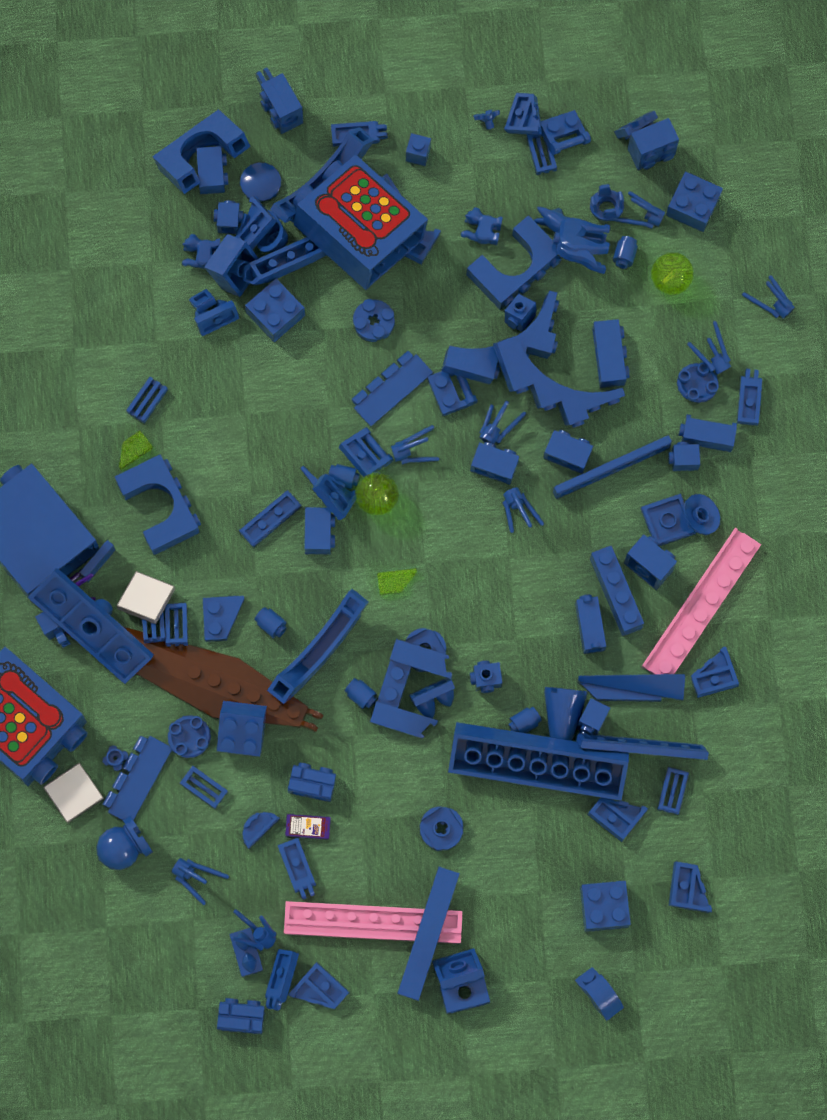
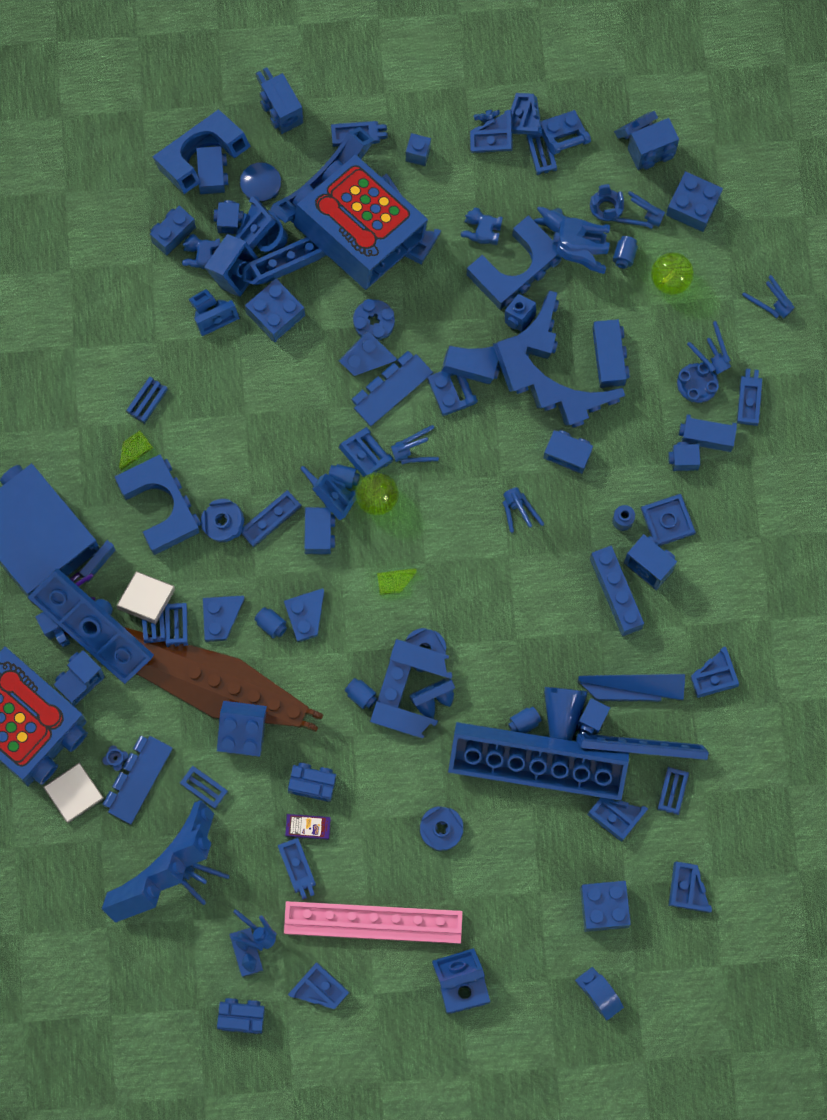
(80, 678): none -> blue brick
(121, 846): blue tile -> none
(166, 871): none -> blue arch
(172, 230): none -> blue brick
(189, 736): blue dish -> none
(233, 526): none -> blue plate
(257, 826): blue tile -> none
(280, 978): blue hinge -> none
(305, 614): none -> blue wing
(320, 649): blue arch -> none
(366, 355): none -> blue wing
(428, 933): blue tile -> none
(488, 669): blue brick -> none
(491, 432): blue plant -> none
(493, 135): none -> blue wing
(495, 462): blue brick -> none
(590, 624): blue brick -> none
(612, 467): blue tile -> none
(621, 523): none -> blue brick
(701, 514): blue dish -> none
(702, 604): bright pink plate -> none

